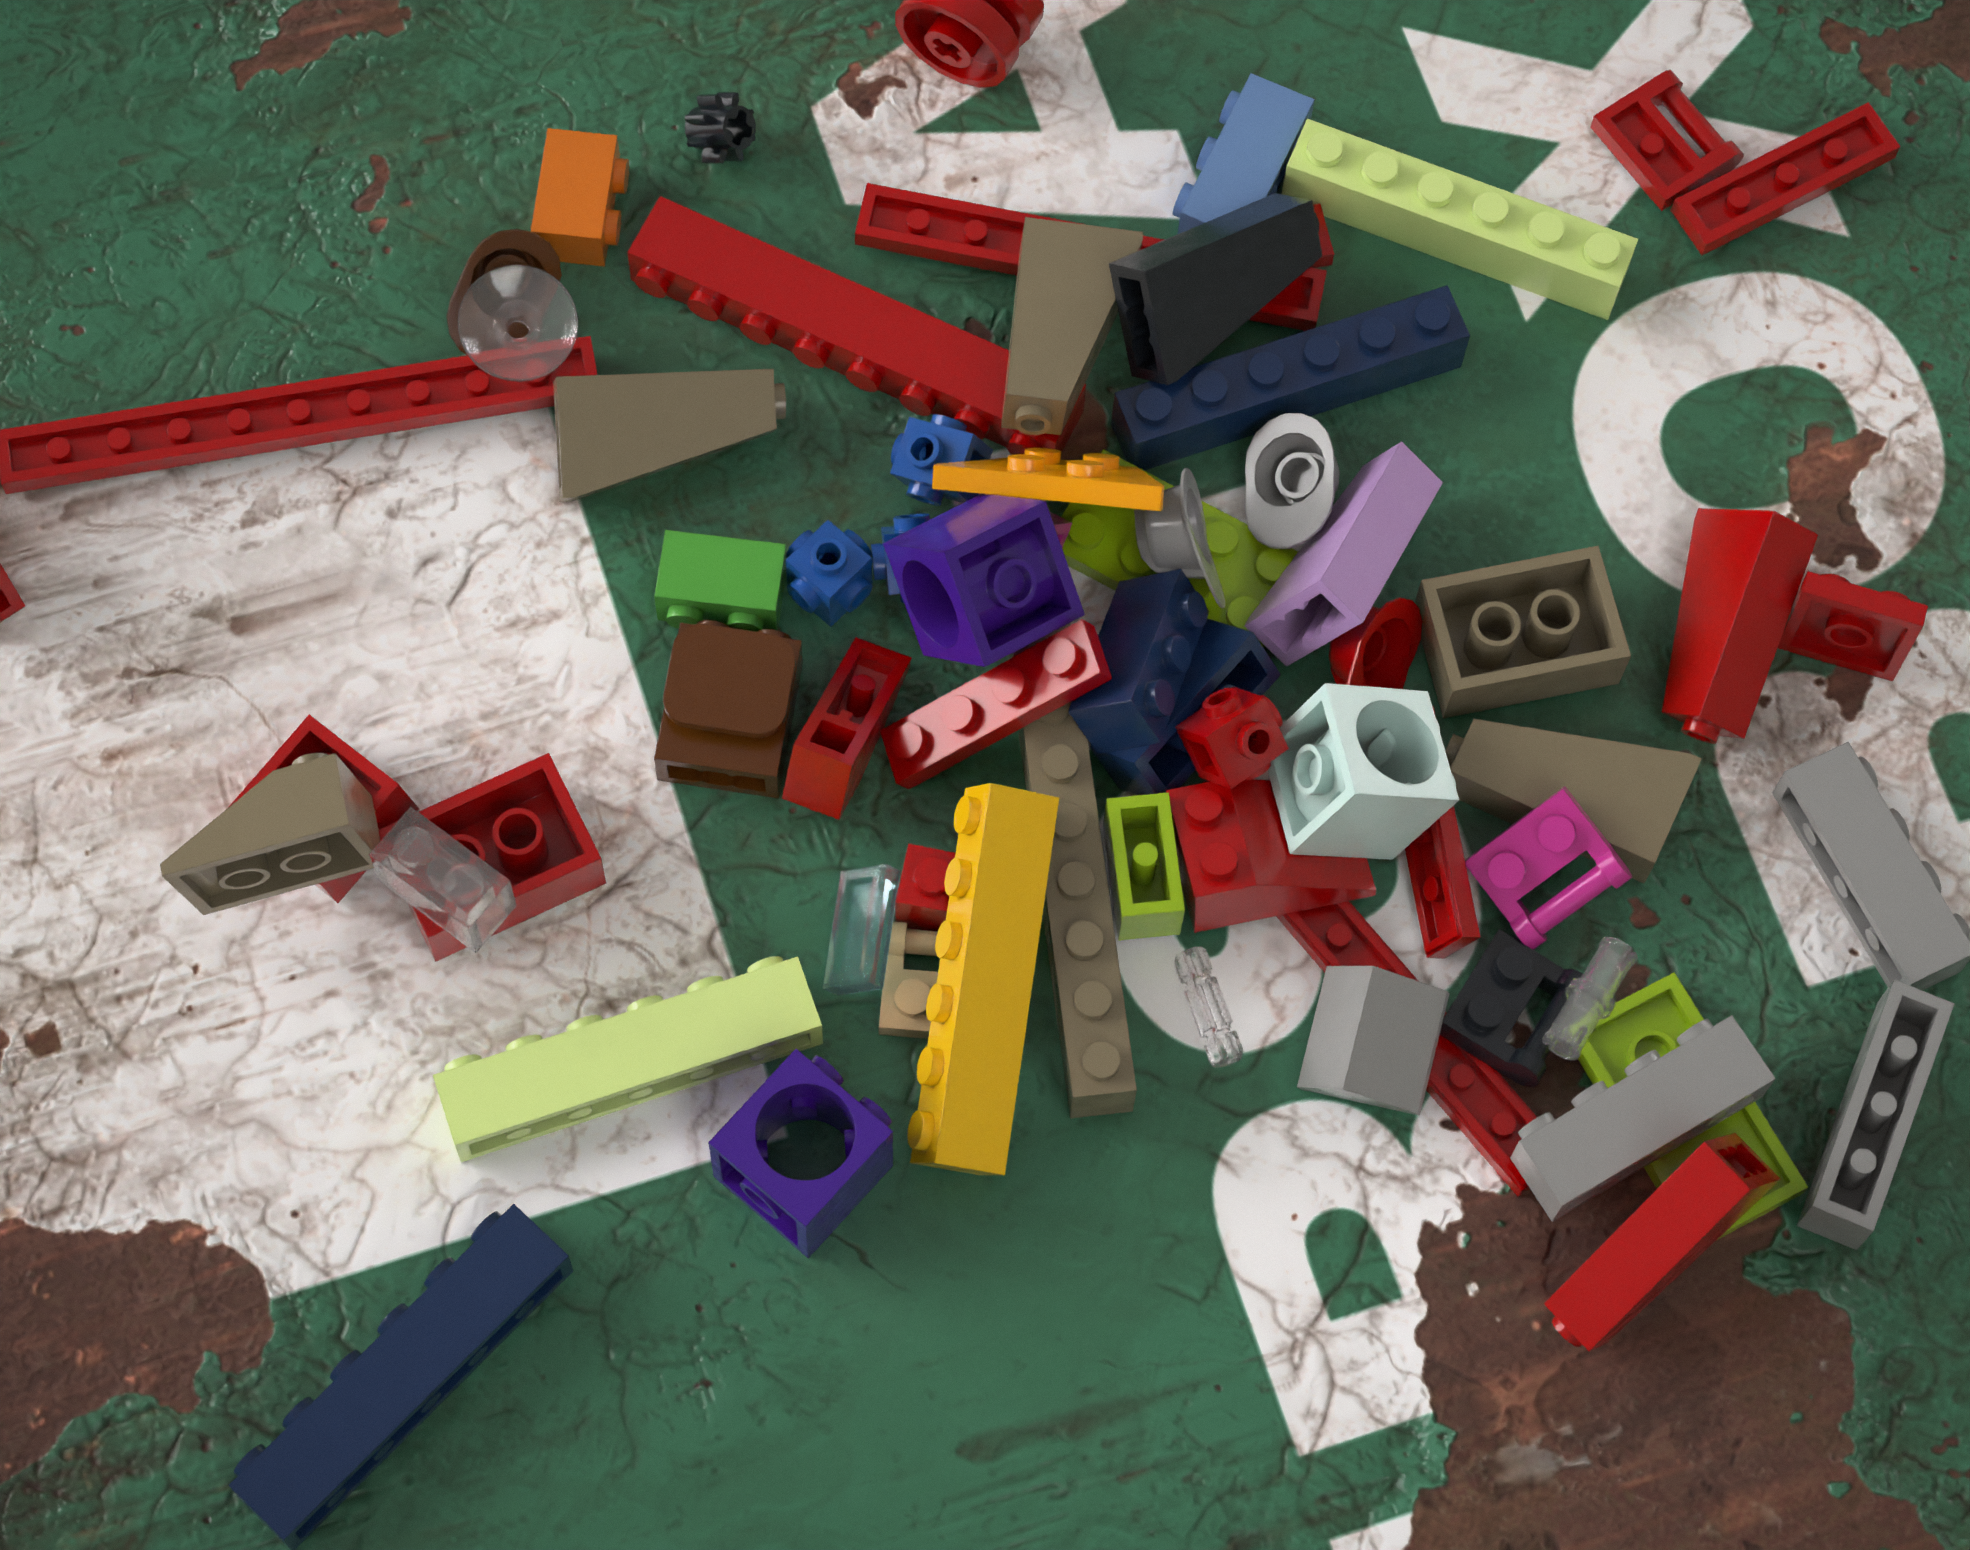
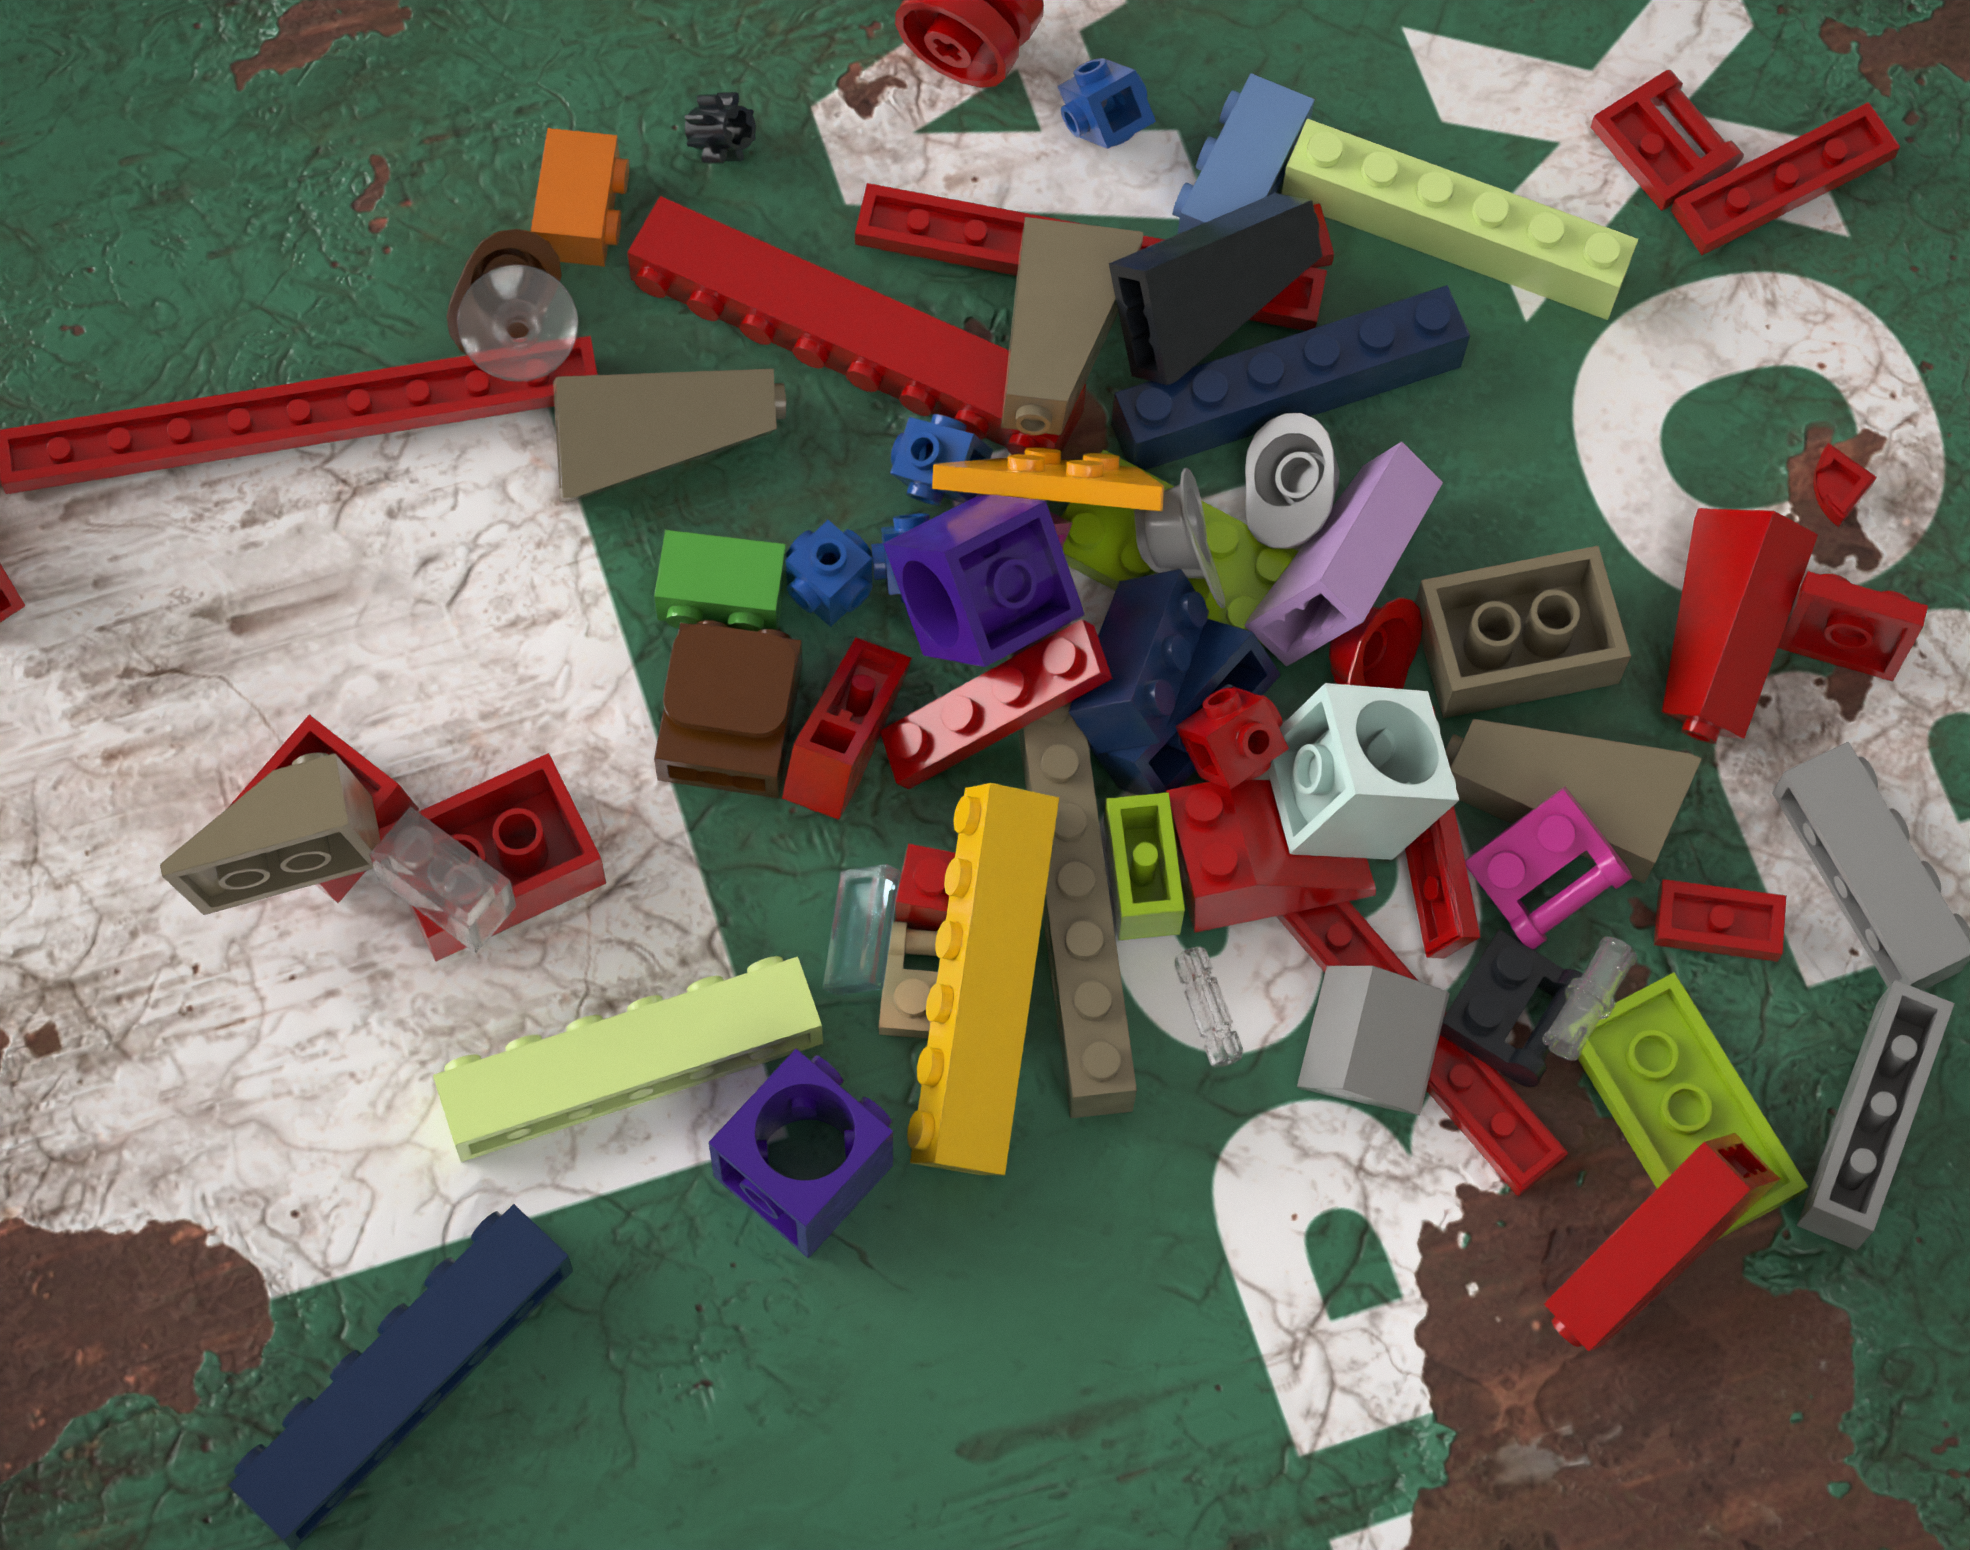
(1105, 103): none -> blue brick
(1641, 1116): light grey brick -> none
(1720, 920): none -> red plate
(1839, 484): none -> red tile

